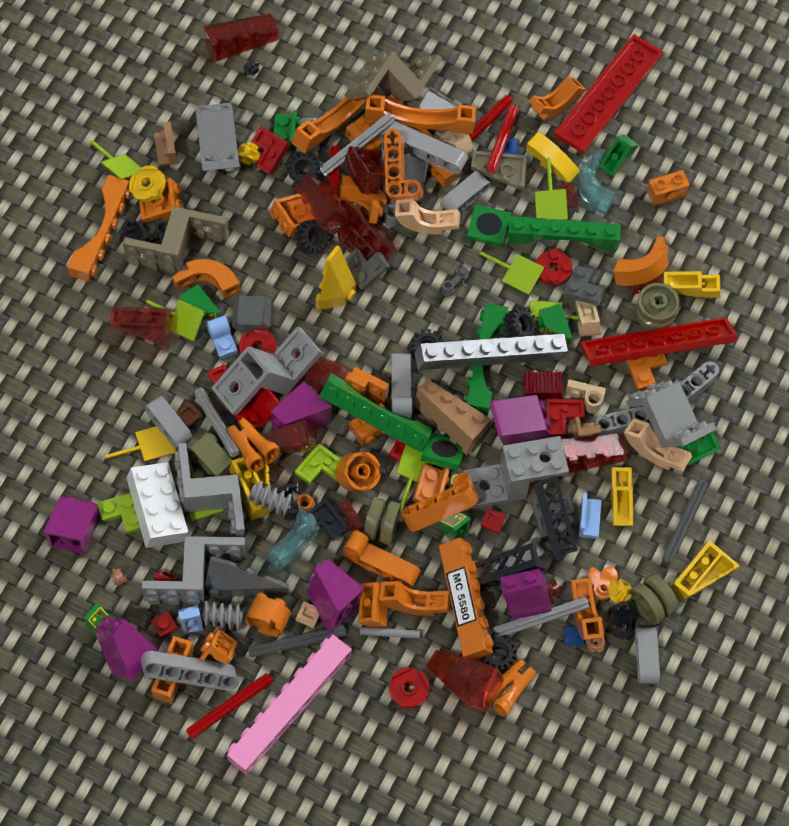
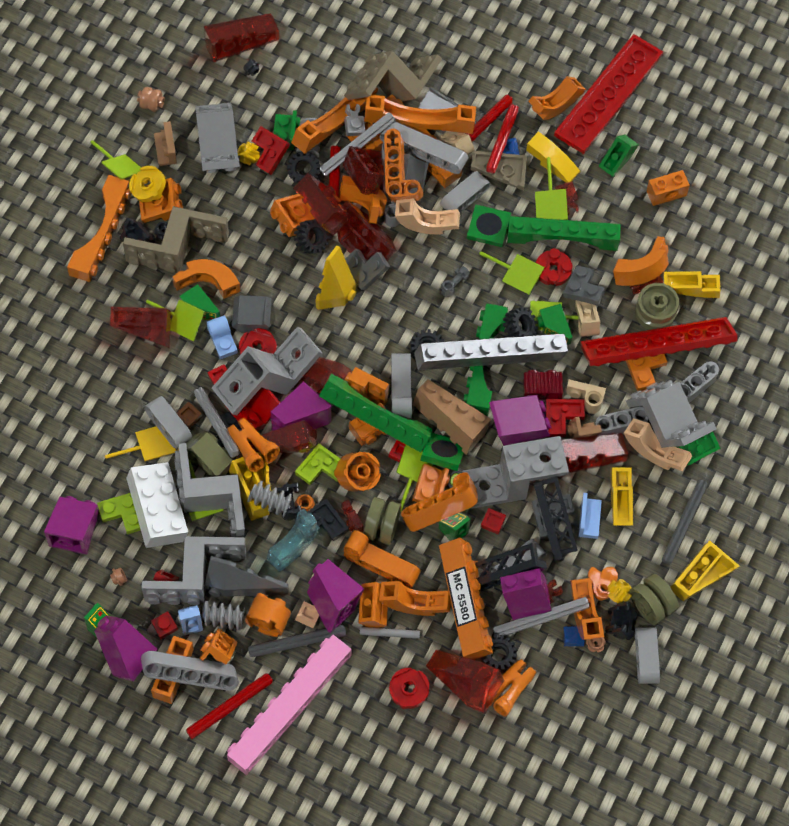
(150, 99): none -> nougat piece
(353, 123): none -> light grey plate
(591, 191): clear light blue arch -> none

